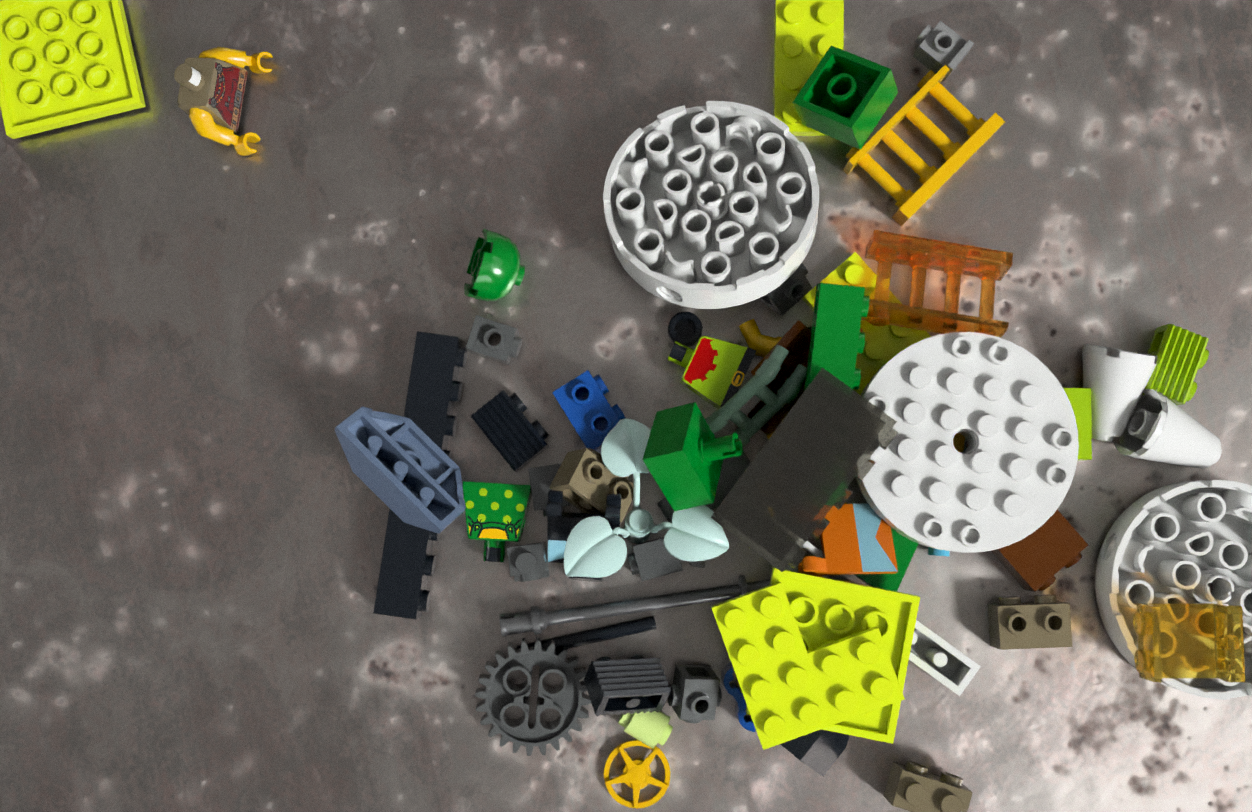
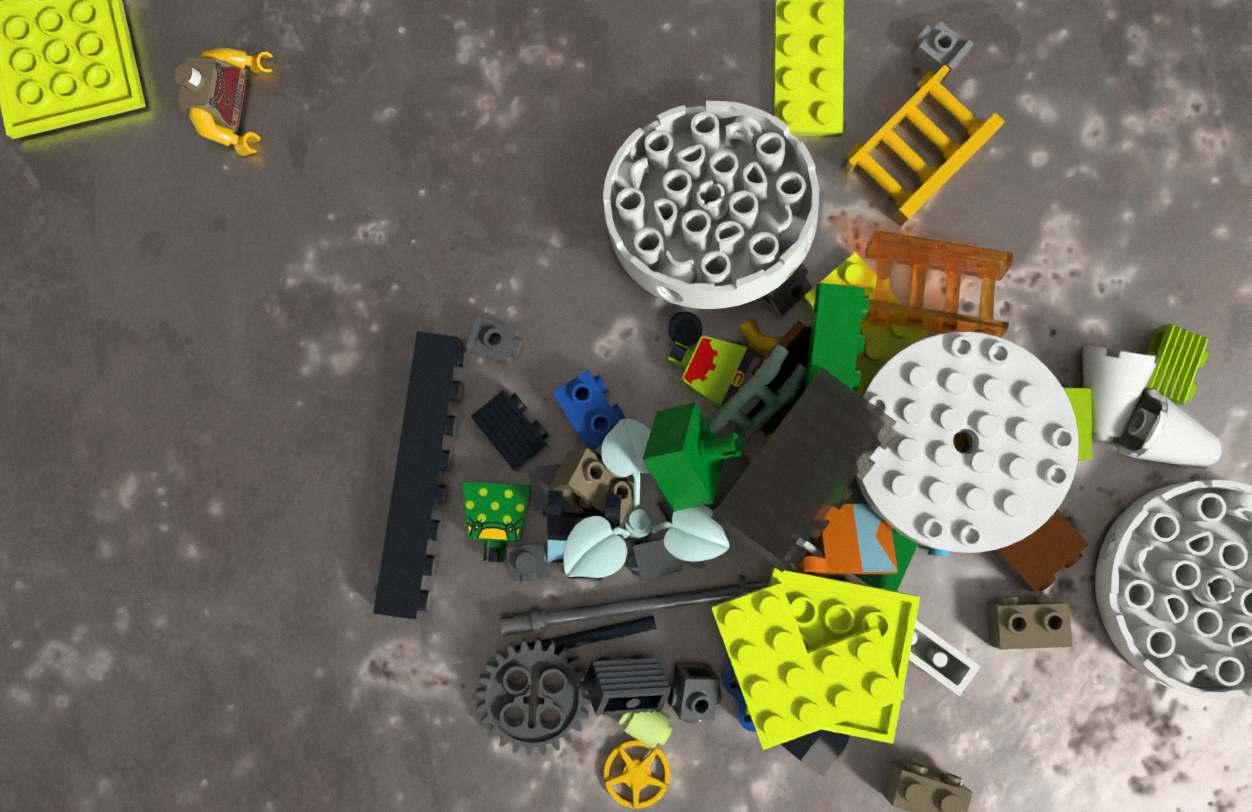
(403, 468): sand blue wedge -> none
(493, 267): green cylinder -> none
(846, 96): green brick -> none
(1189, 641): clear yellow panel -> none

